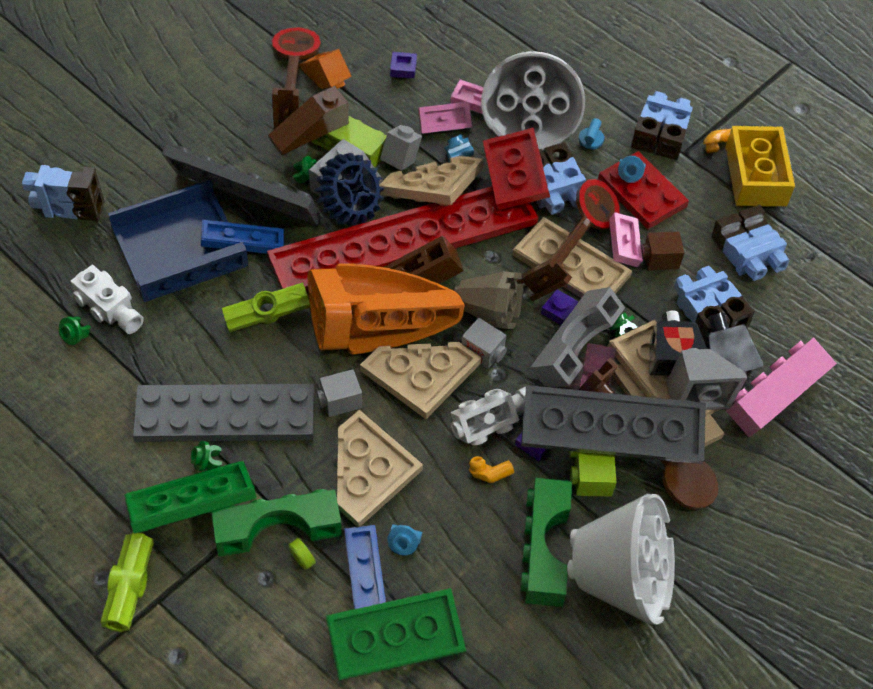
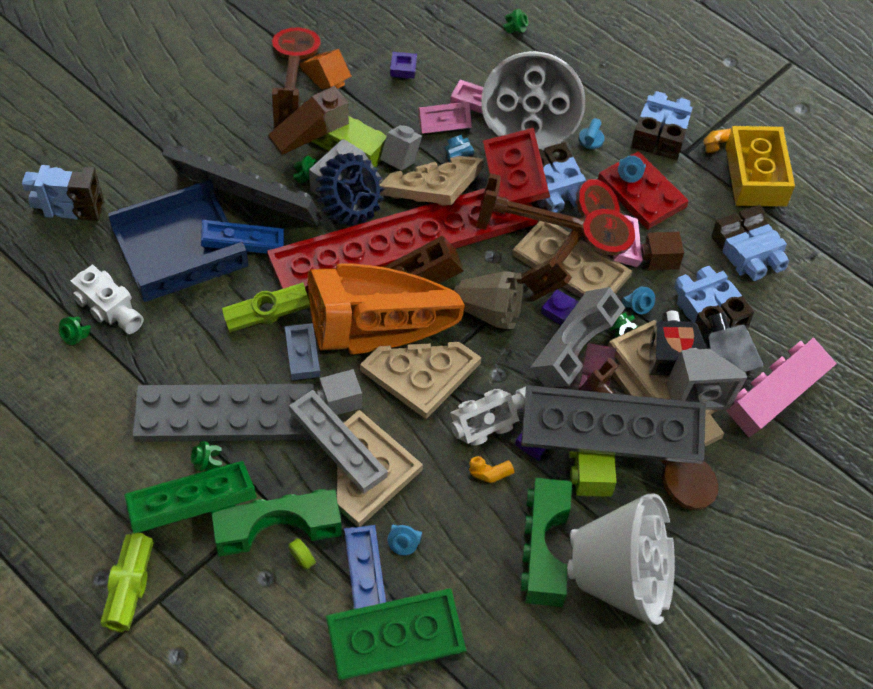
(302, 351): none -> sand blue plate
(338, 441): none -> light grey plate
(485, 342): light grey brick -> none
(516, 21): none -> green plate
(602, 228): none -> reddish brown piece
(640, 300): none -> dark azure plate

